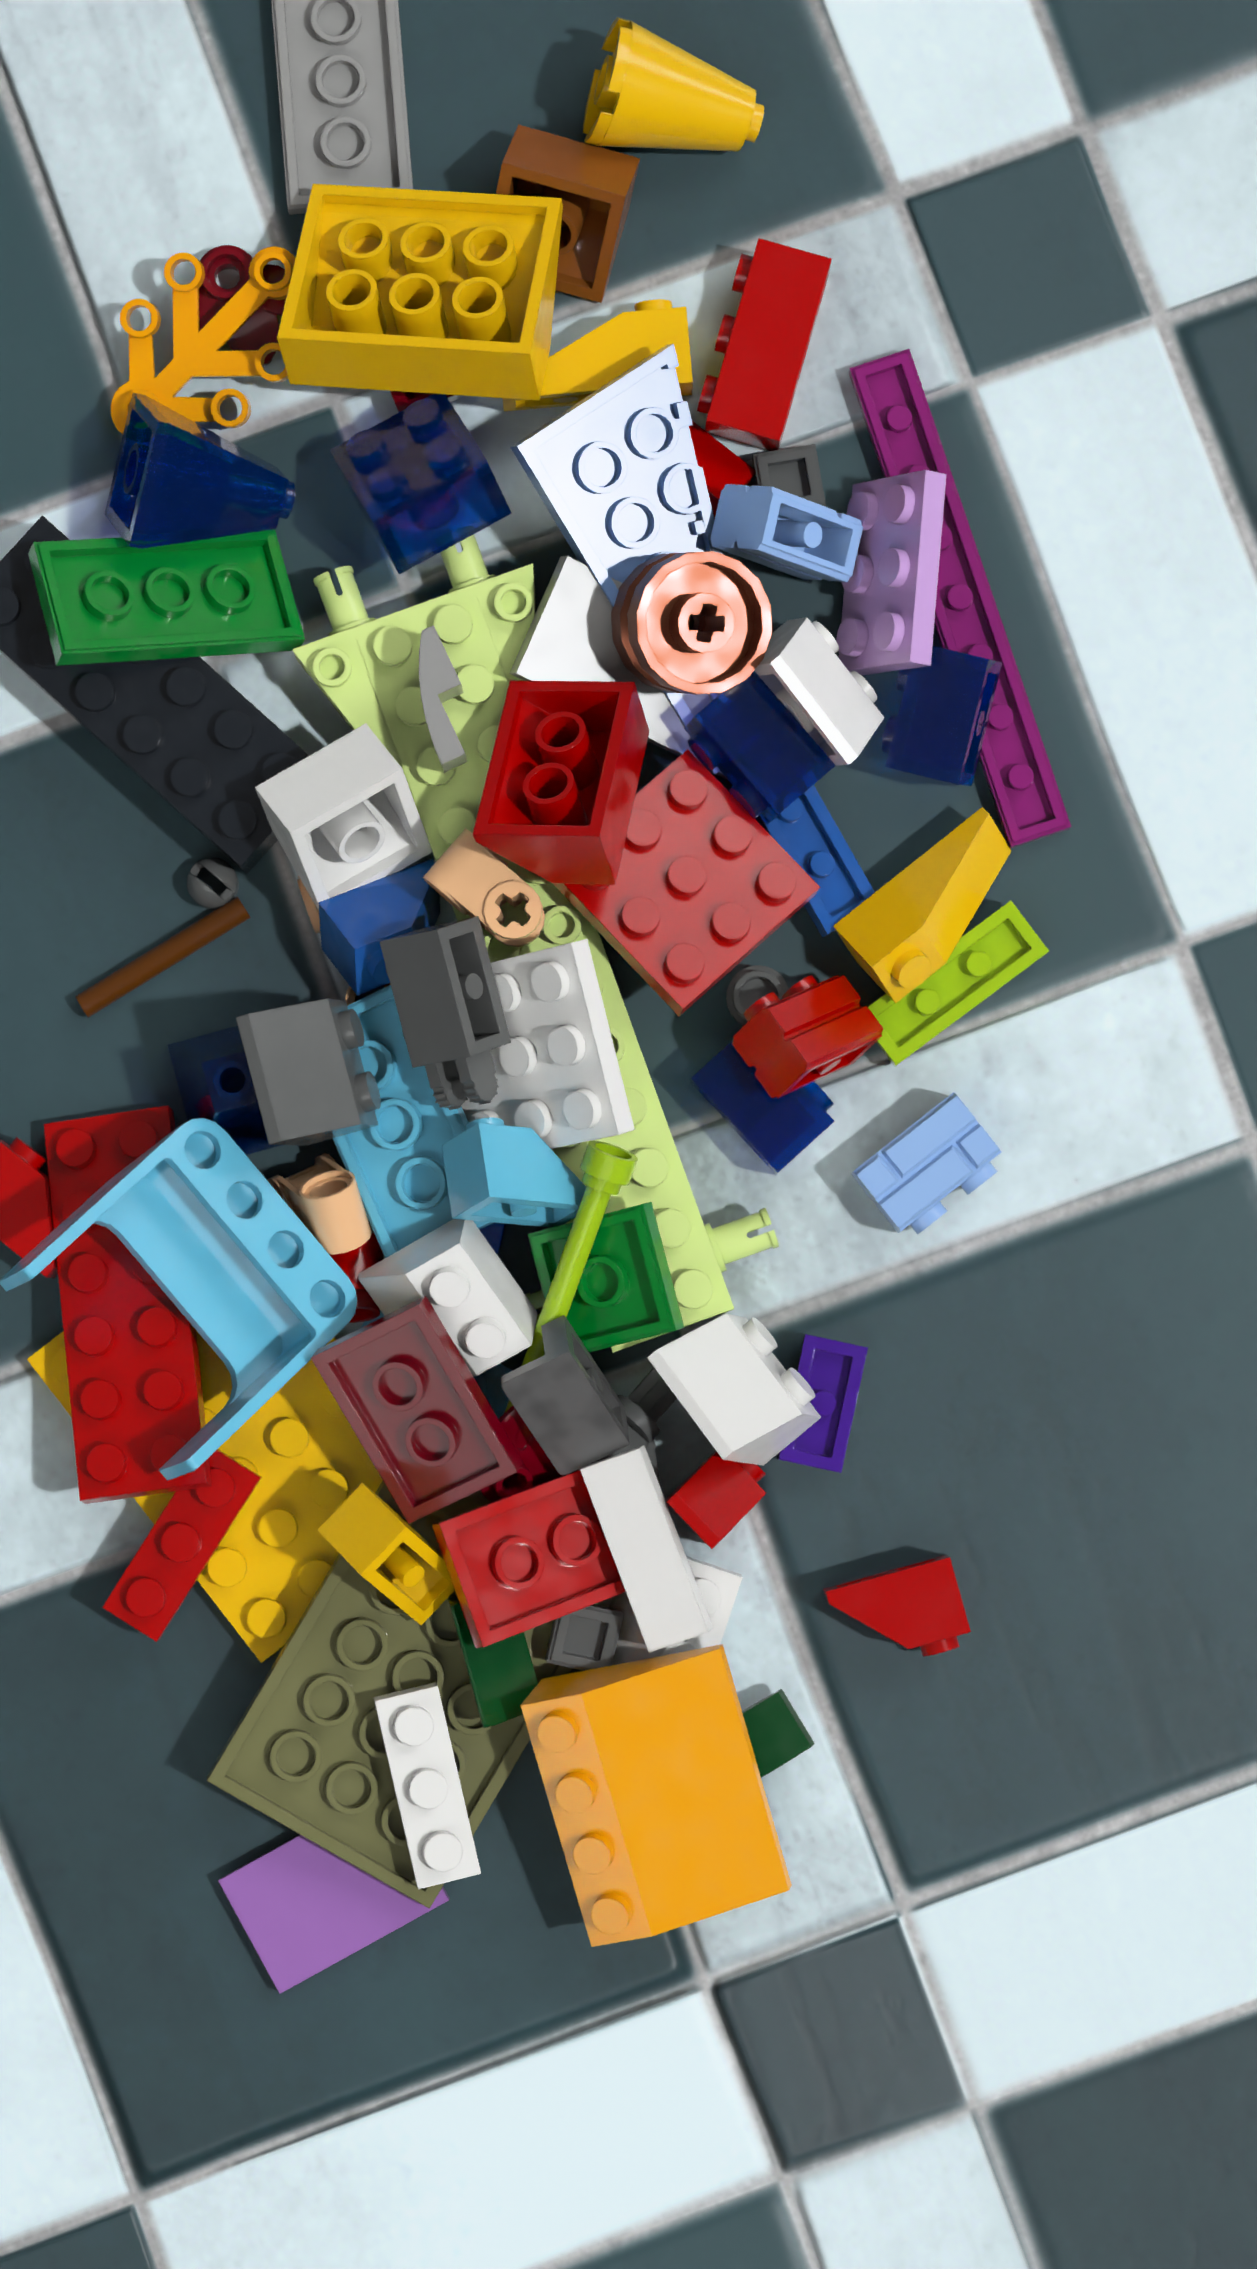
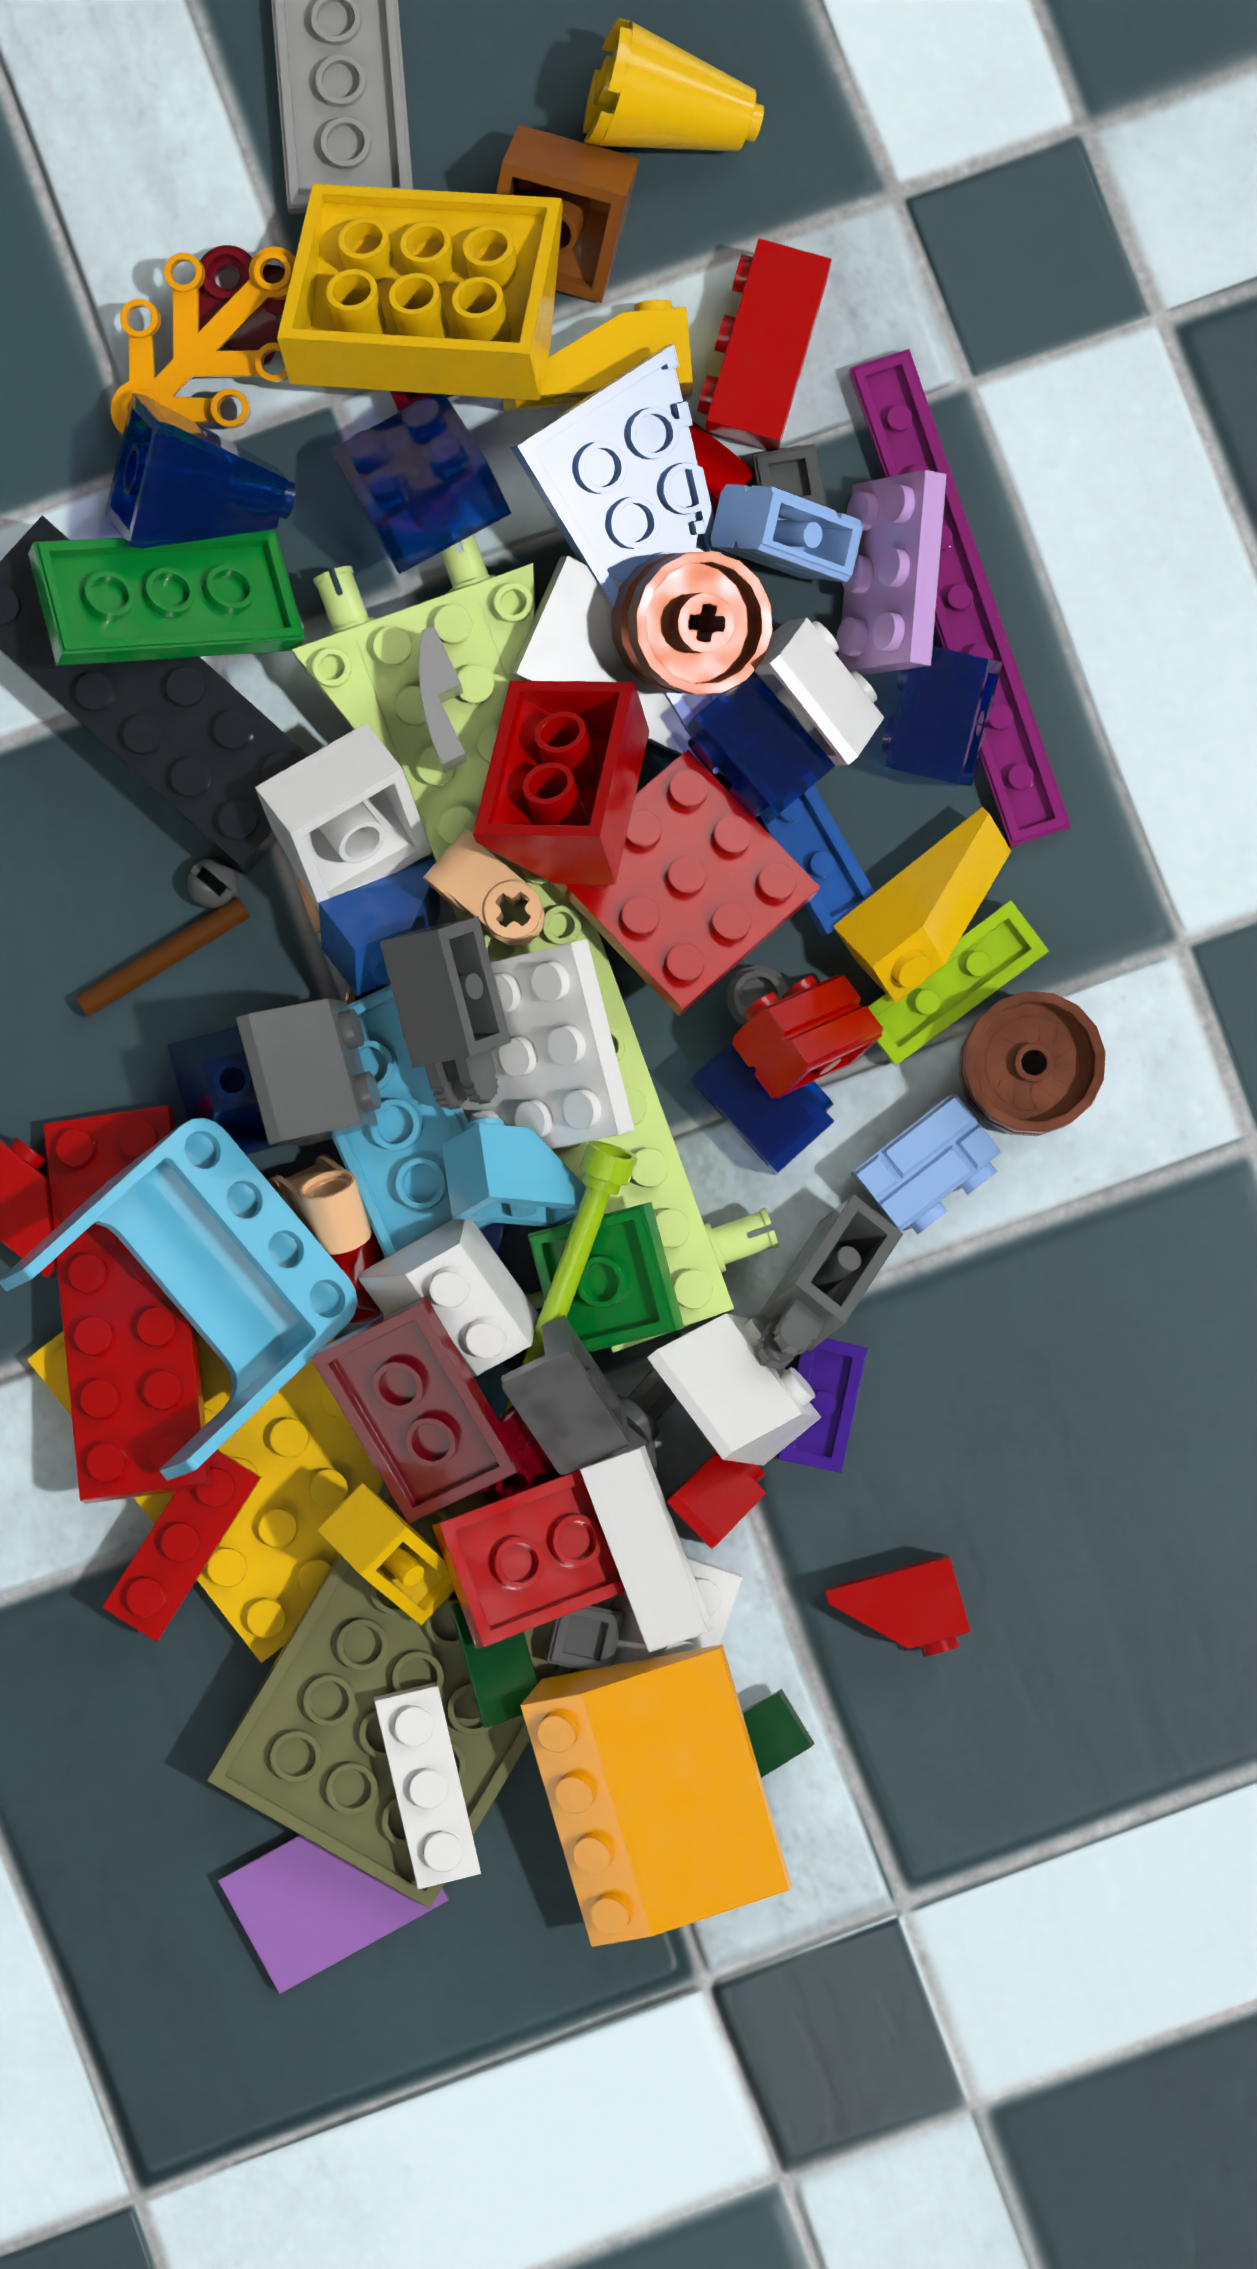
(825, 1281): none -> dark grey hinge
(1025, 1102): none -> copper wheel

